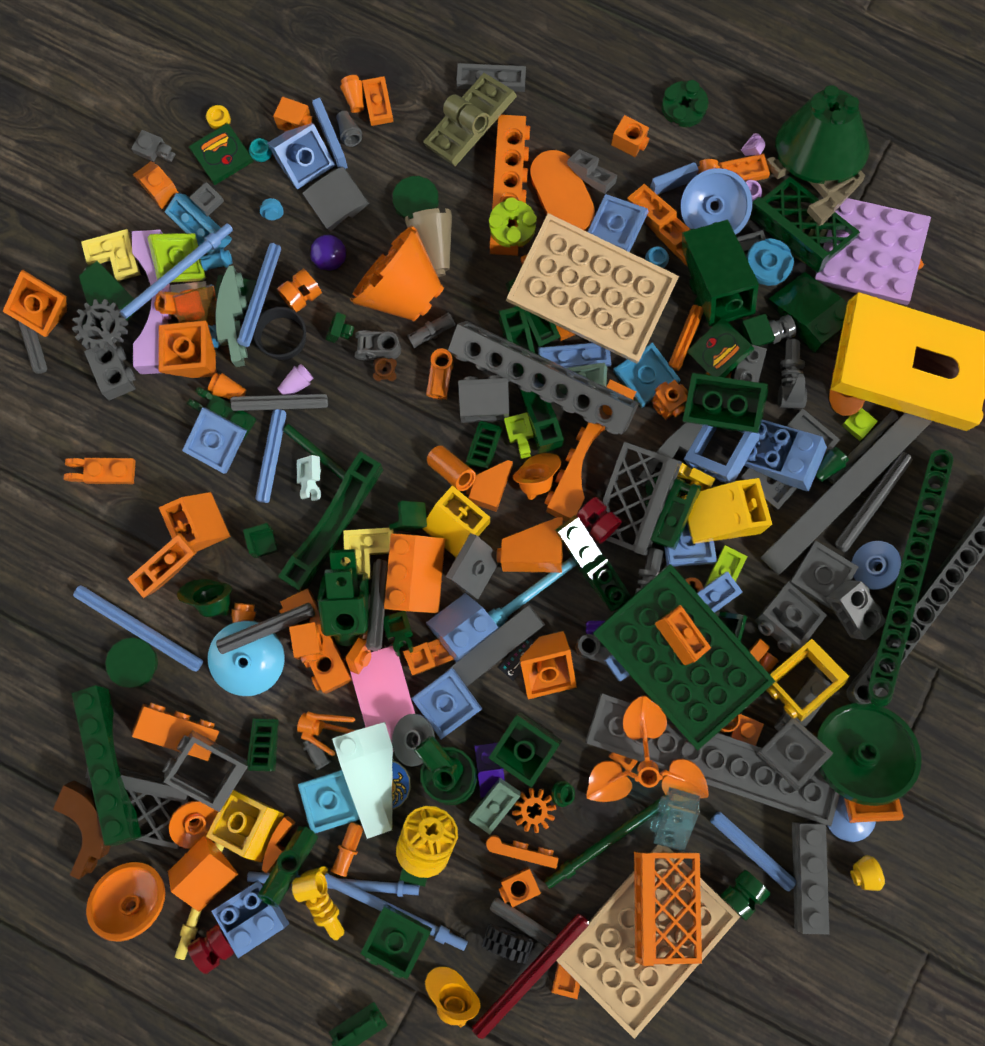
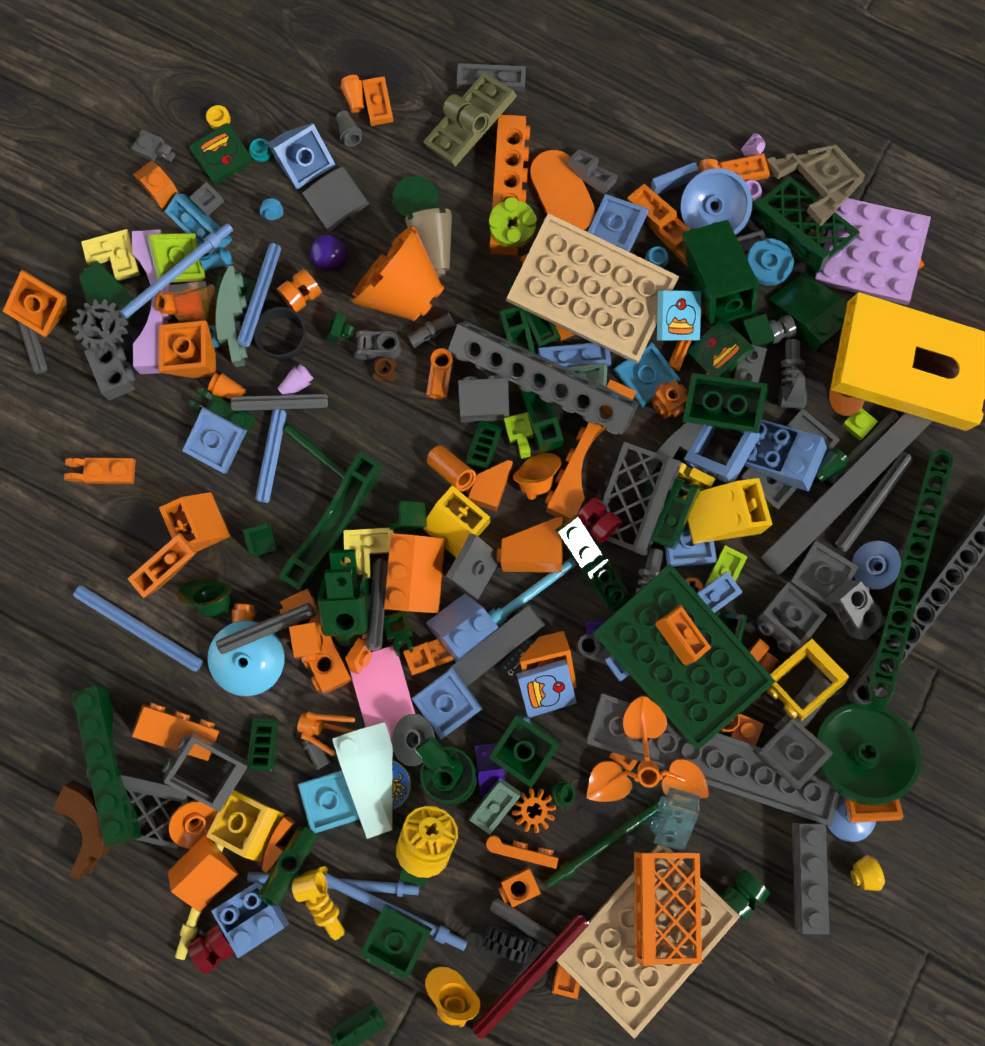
(117, 893): orange dish -> none
(131, 663): dark green tile -> none
(291, 114): orange brick -> none
(307, 474): light aqua plate -> none
(329, 133): medium blue tile -> none
(347, 849): orange axle -> none
(546, 688): none -> medium blue tile
(630, 127): orange brick -> none
(678, 315): none -> medium azure tile
(685, 91): dark green plate -> none
(753, 851): medium blue axle -> none
(824, 138): dark green cone -> none

